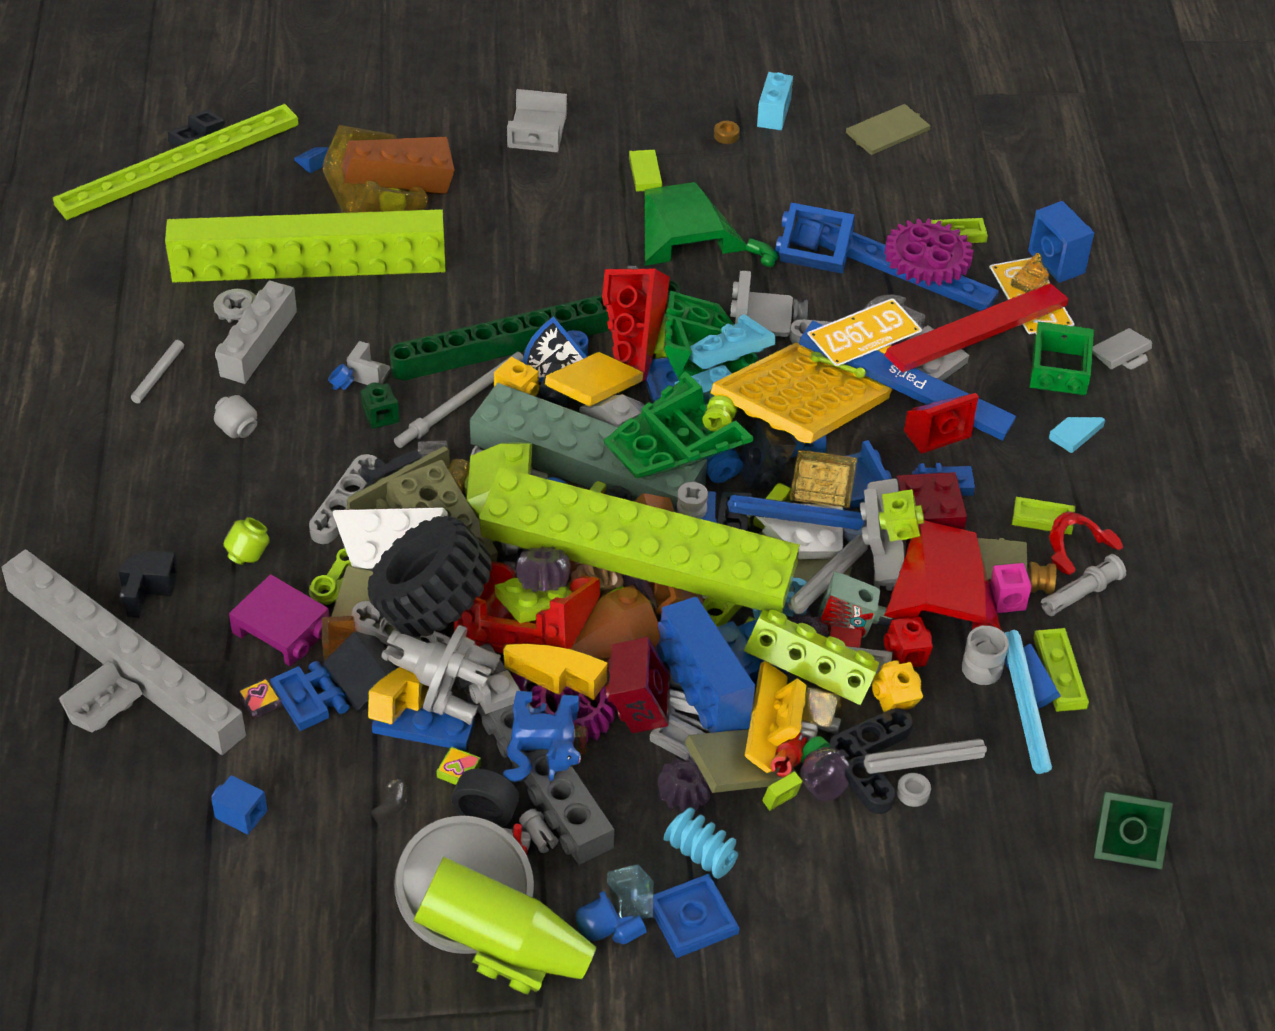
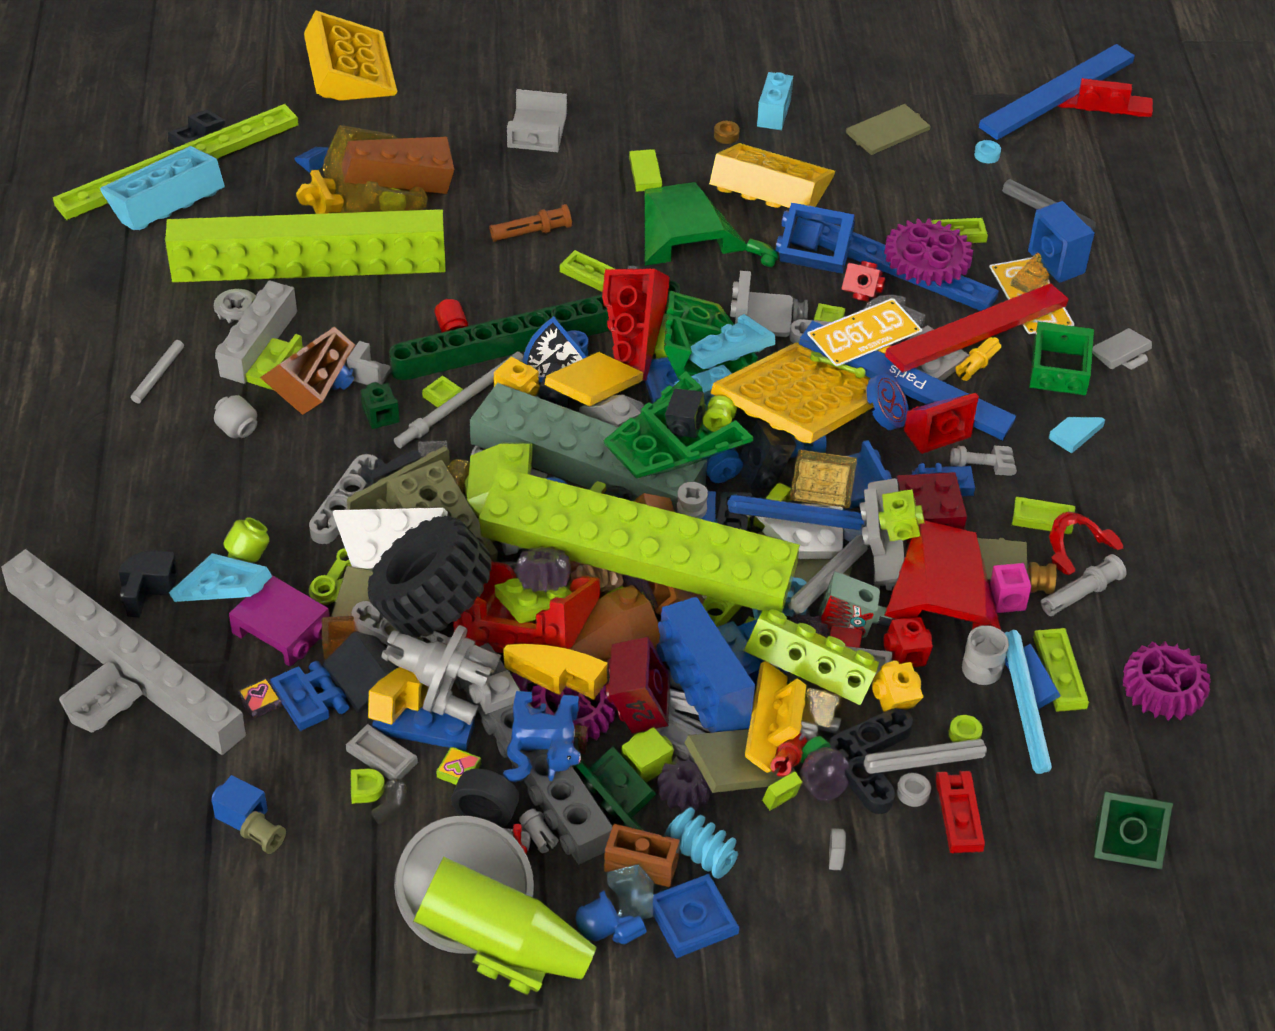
(163, 187): none -> medium azure slope
(220, 579): none -> medium azure wing
(263, 832): none -> olive bush
(271, 356): none -> lime bracket
(311, 371): none -> dark orange wedge
(320, 194): none -> yellow hips
(348, 59): none -> yellow slope
(366, 785): none -> lime tile
(381, 753): none -> light grey tile
(440, 391): none -> lime tile
(450, 315): none -> red brick
(545, 224): none -> dark orange pin
(586, 274): none -> lime tile
(618, 784): none -> dark green bracket
(648, 753): none -> lime brick
(653, 853): none -> dark orange brick
(685, 412): none -> black brick
(769, 176): none -> yellow slope
(829, 313): none -> lime tile
(836, 849): none -> light grey tile
(854, 277): none -> brick
(888, 401): none -> blue tile
(960, 812): none -> red plate
(965, 728): none -> lime tile
(978, 358): none -> yellow axle
(987, 151): none -> medium azure tile
(1000, 458): none -> light grey hinge
(1036, 199): none -> dark grey axle
(1055, 92): none -> blue tile
(1110, 98): none -> red bracket
(1163, 686): none -> magenta gear

